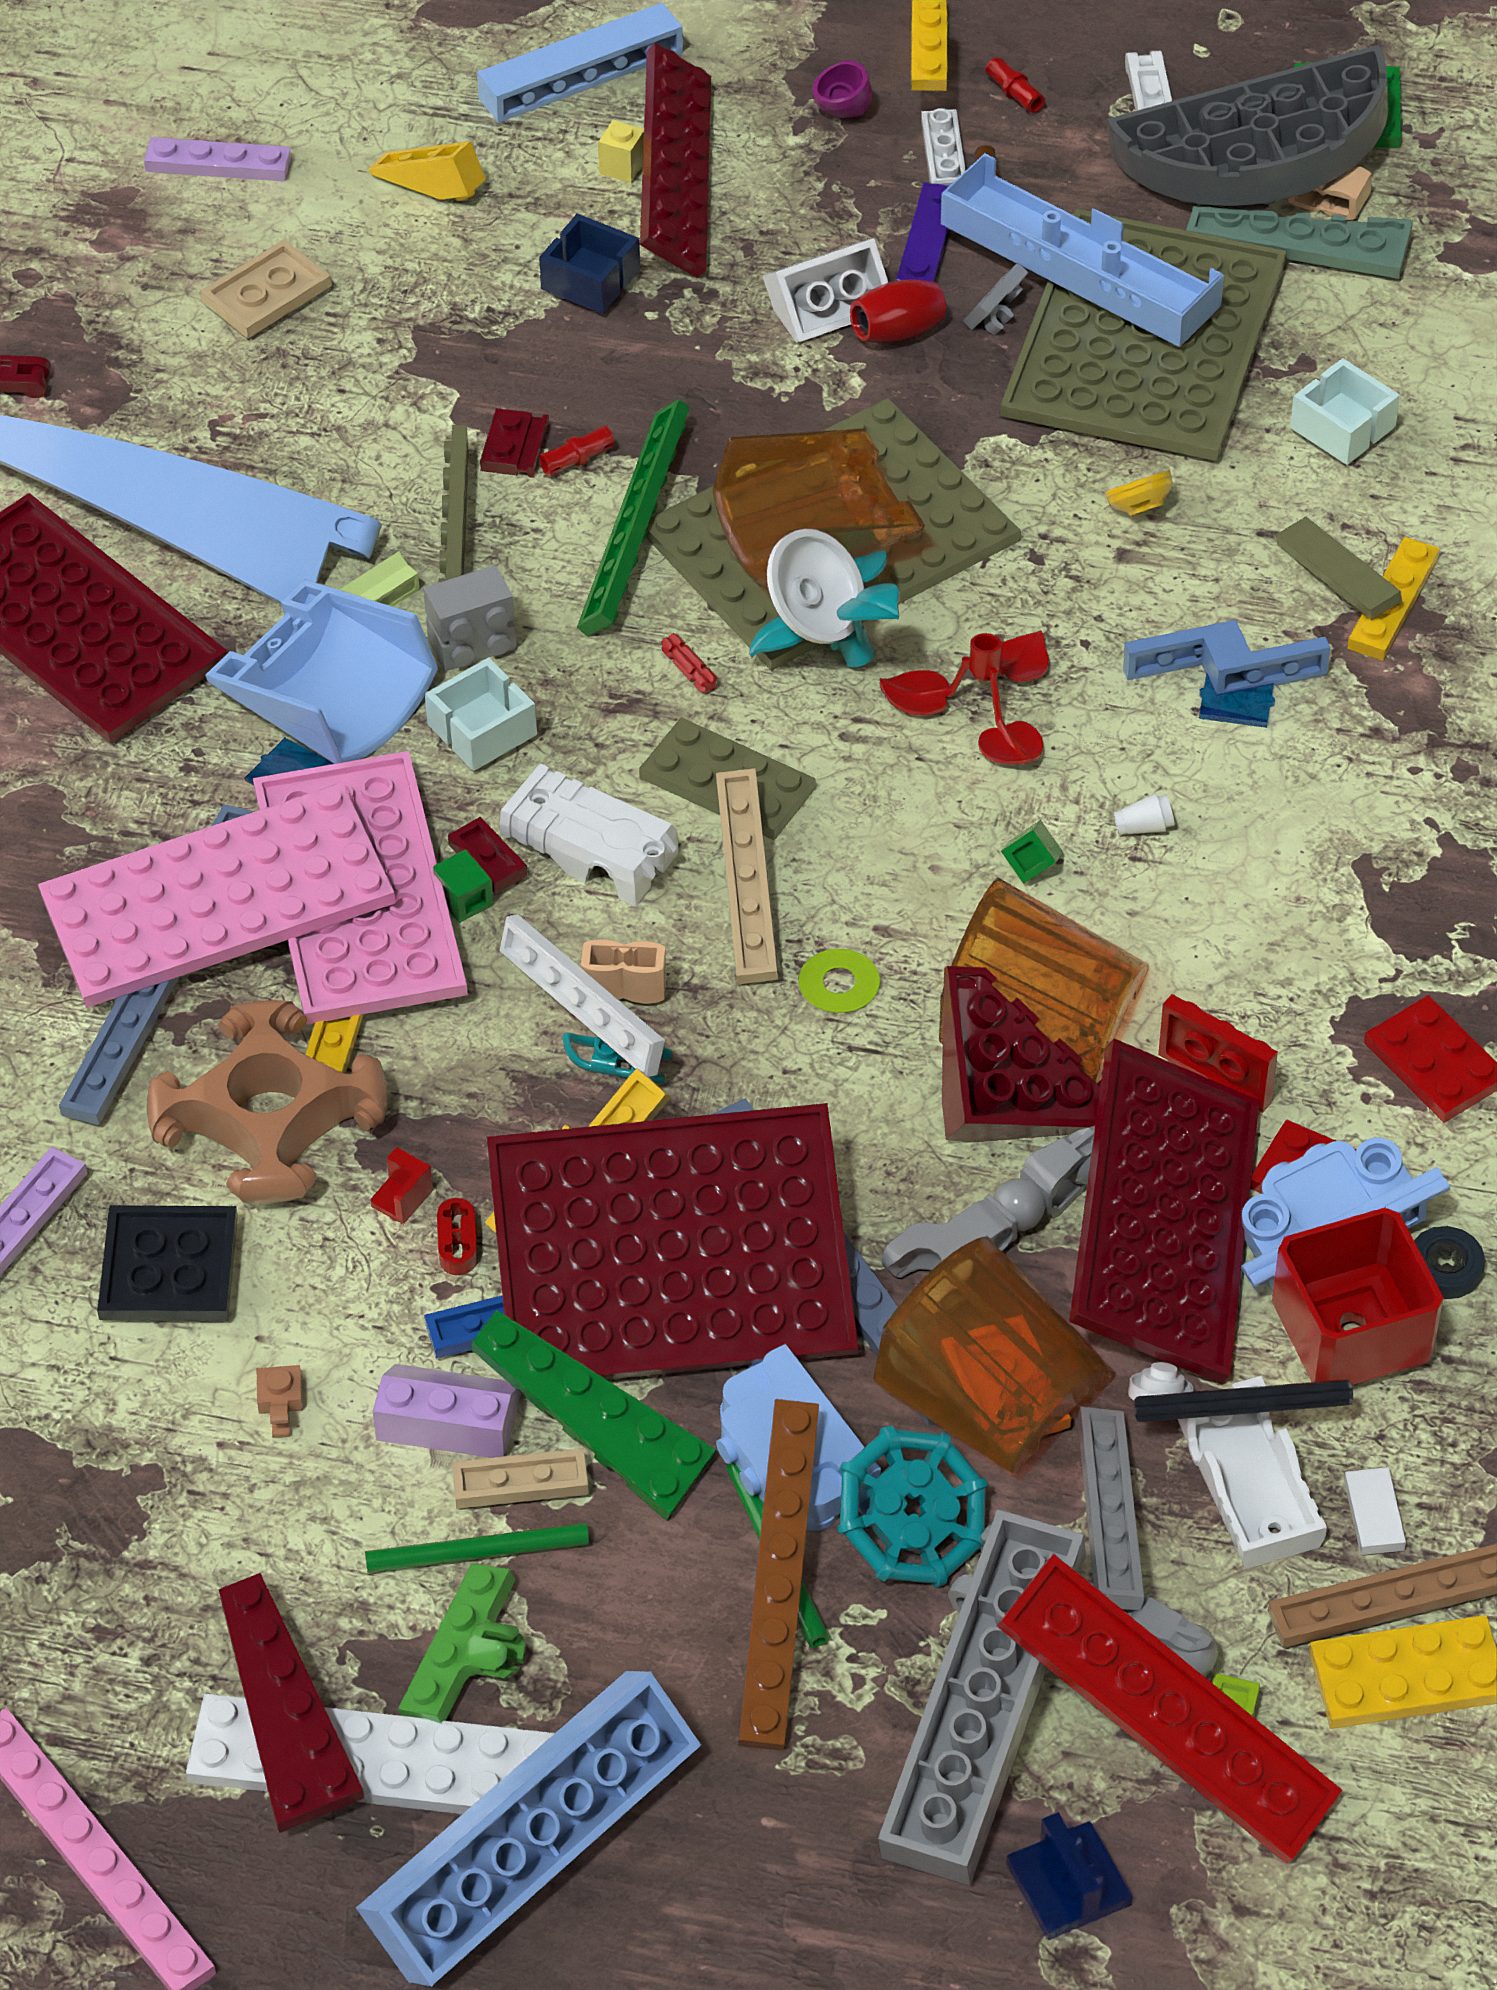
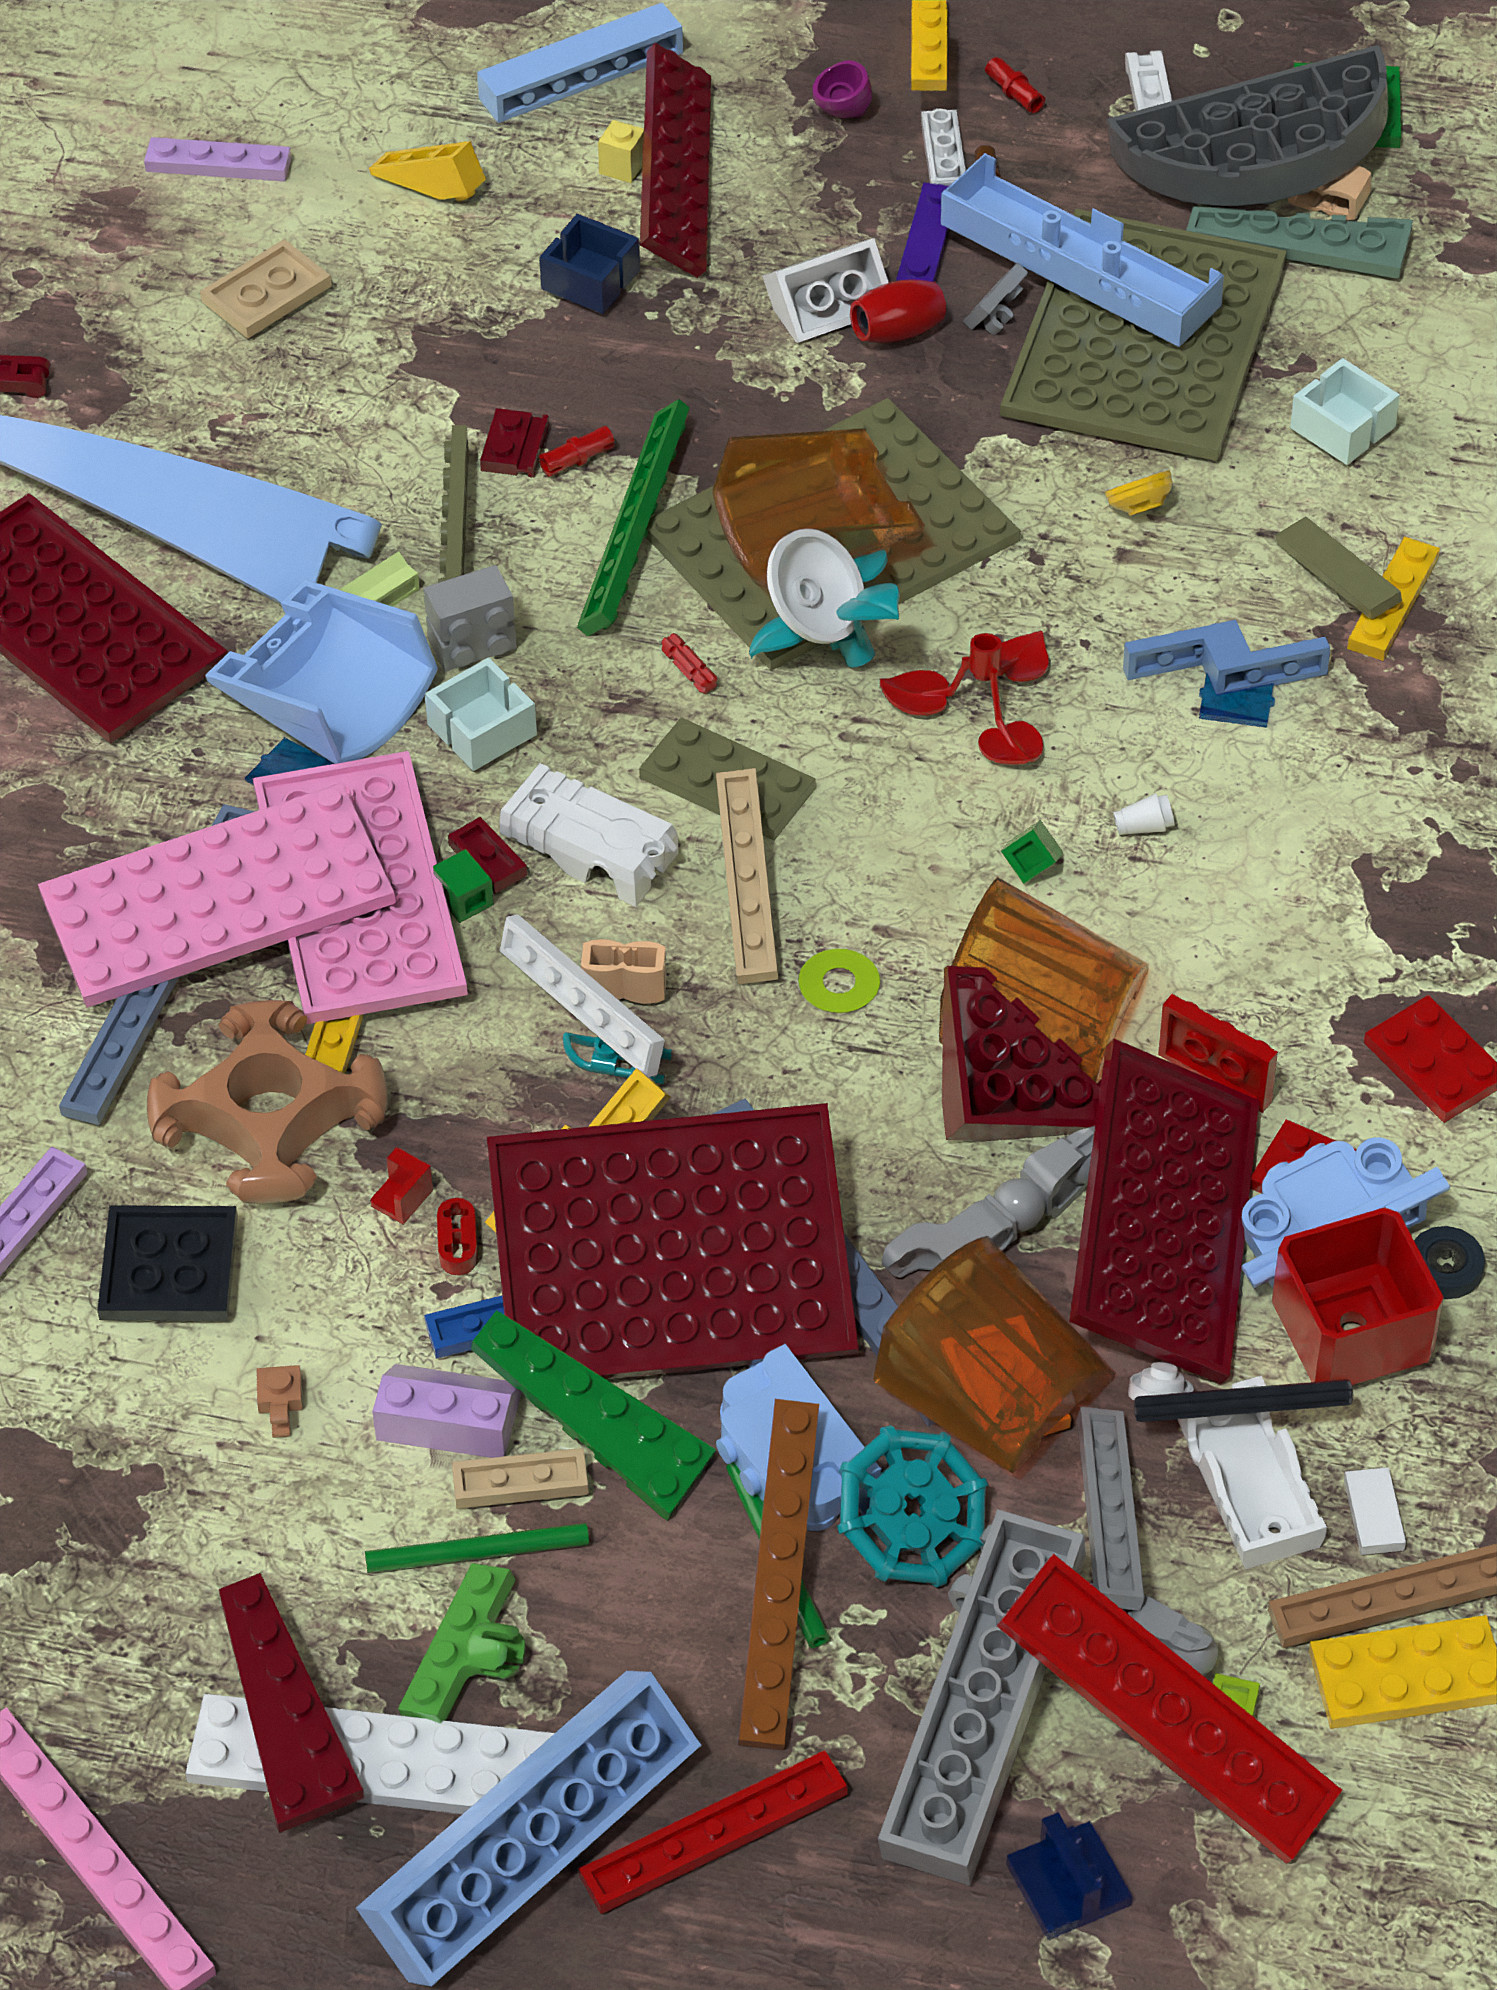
(712, 1831): none -> red plate

